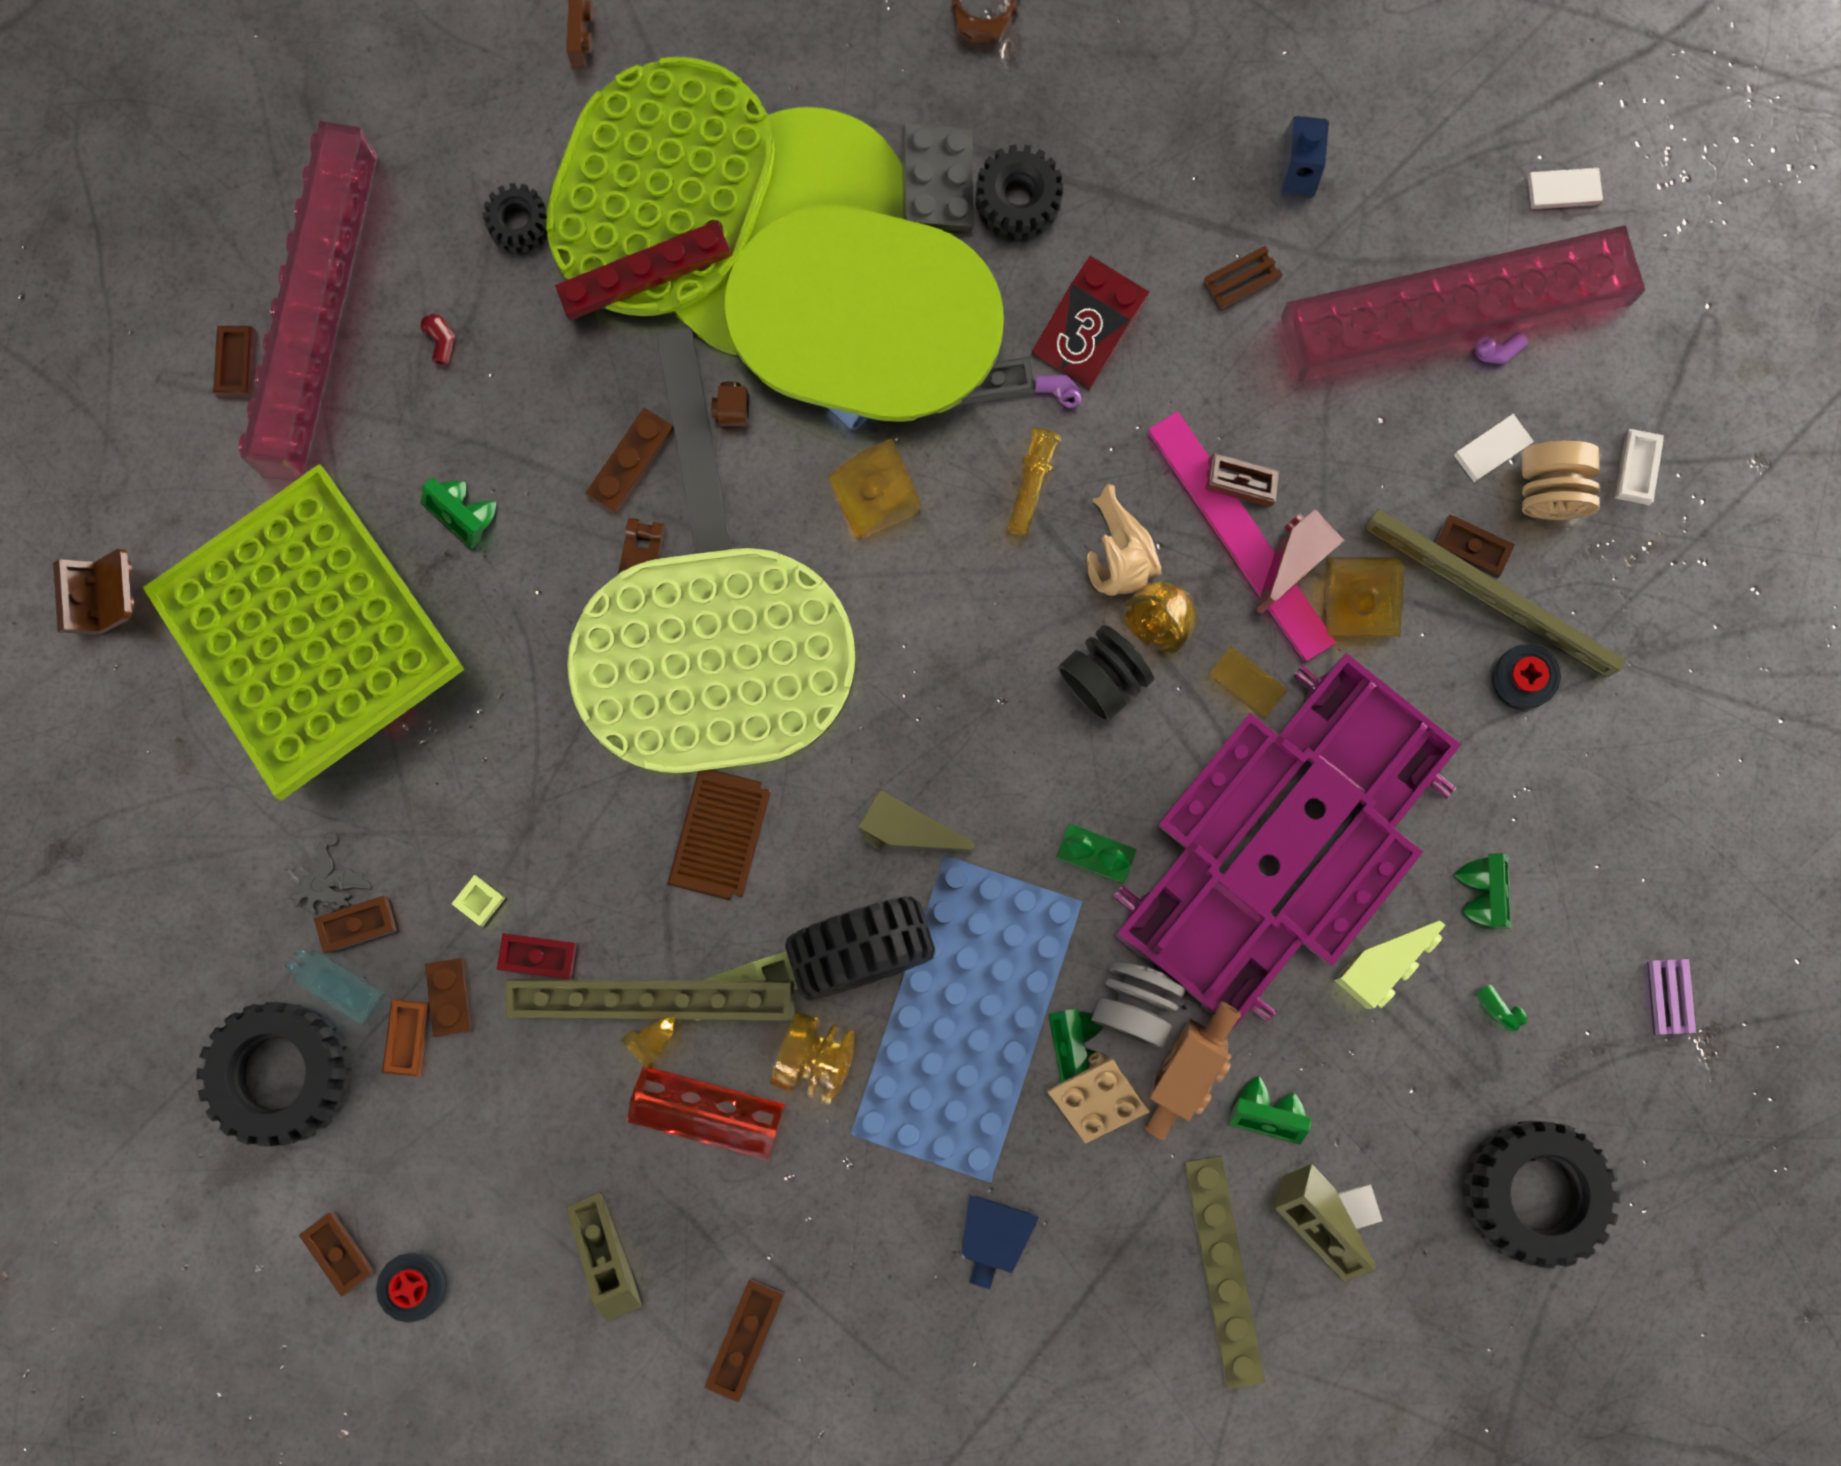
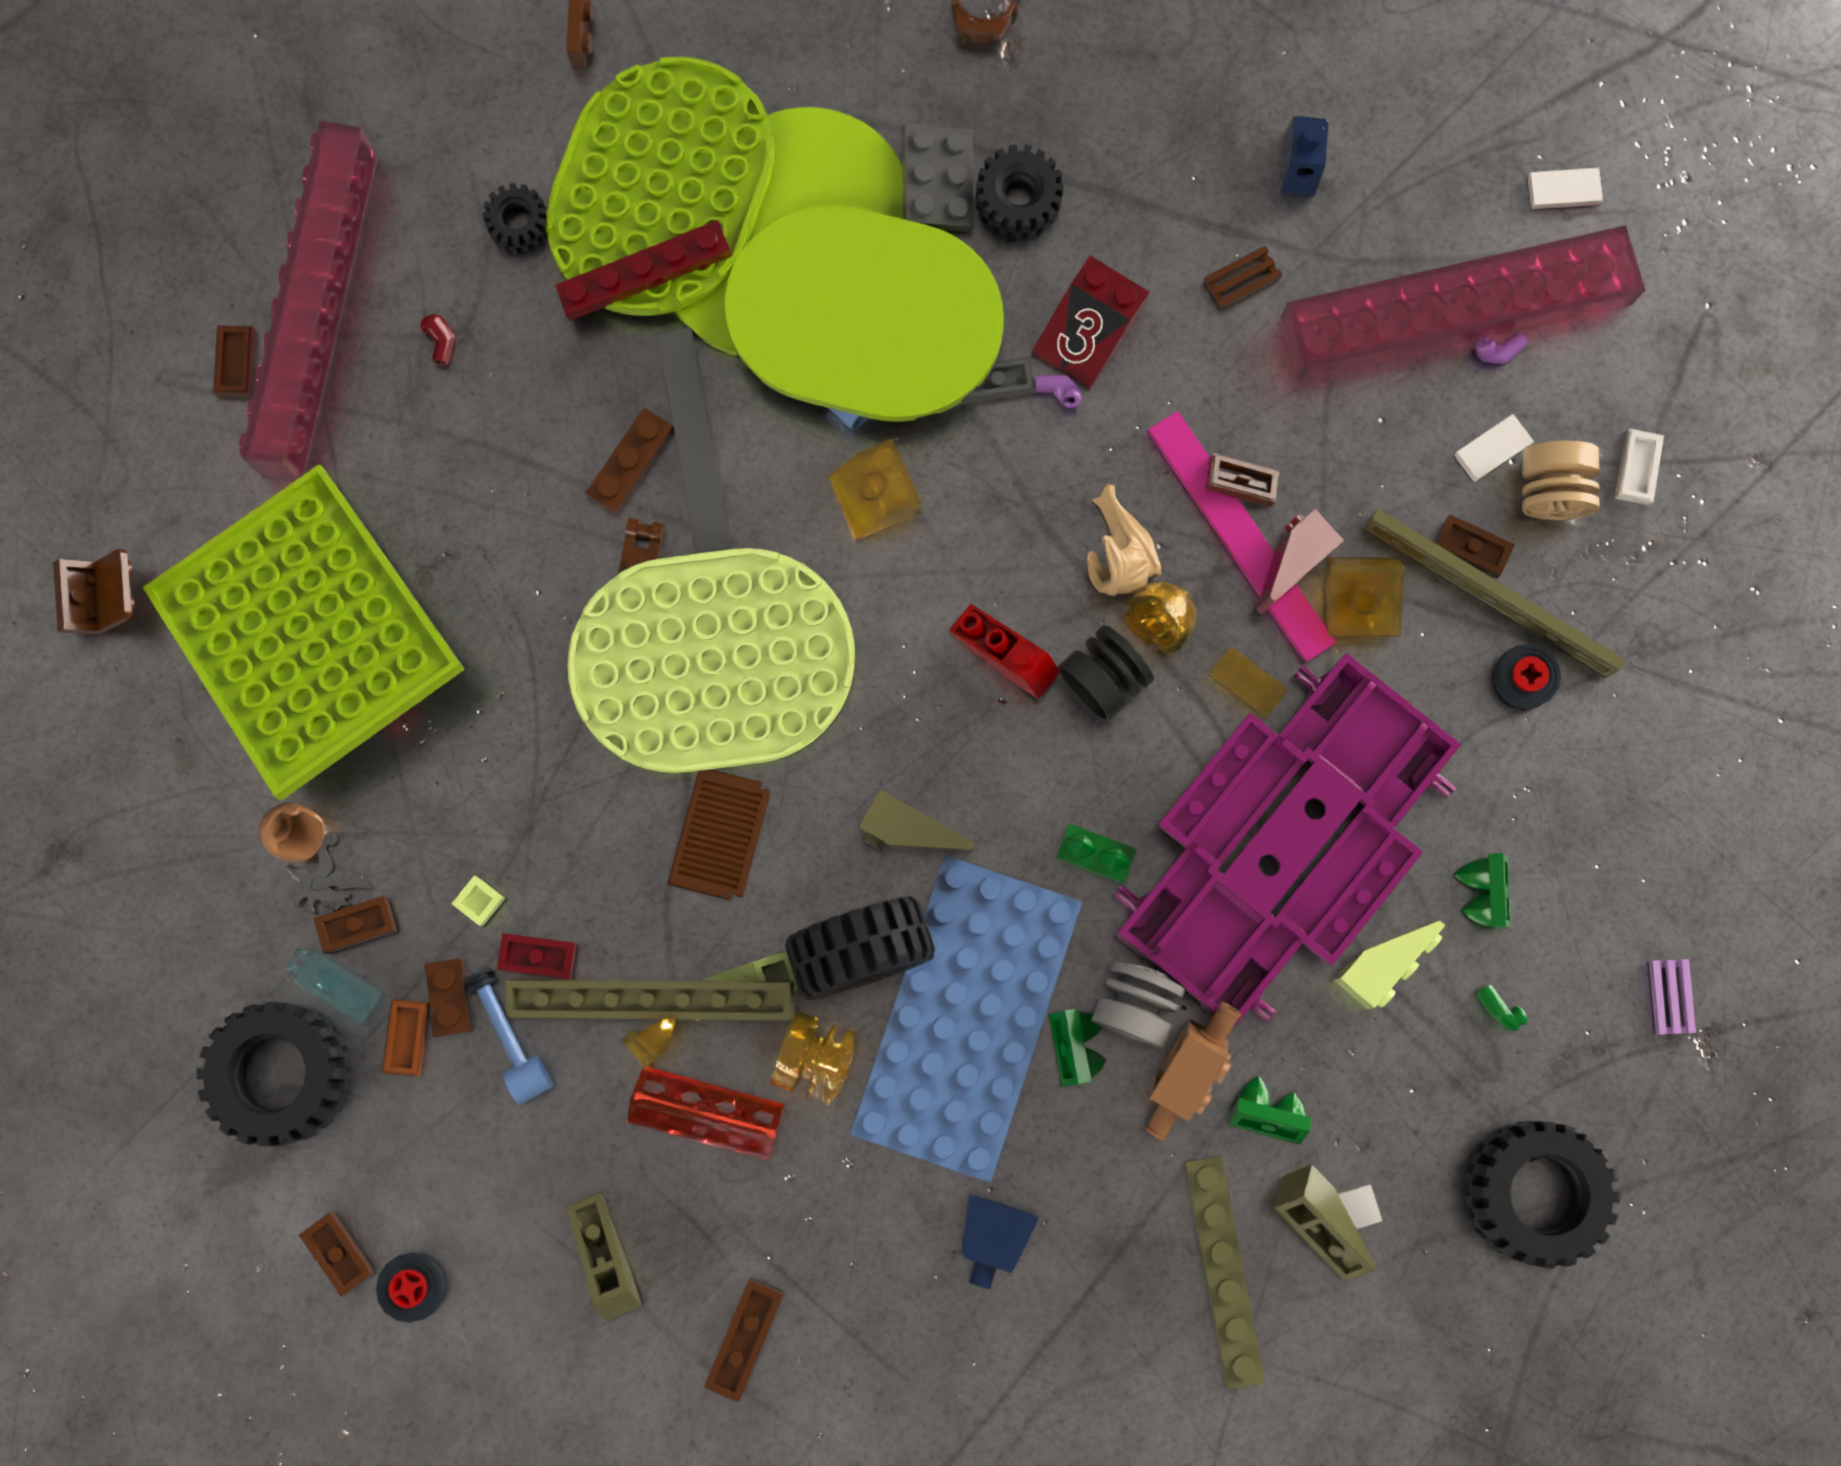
(291, 832): none -> medium nougat hair
(445, 504): green tile -> none
(526, 1076): none -> medium blue piece
(731, 405): reddish brown plate -> none
(1006, 651): none -> red slope
(1036, 466): clear yellow pin -> none
(1098, 1099): tan hinge -> none

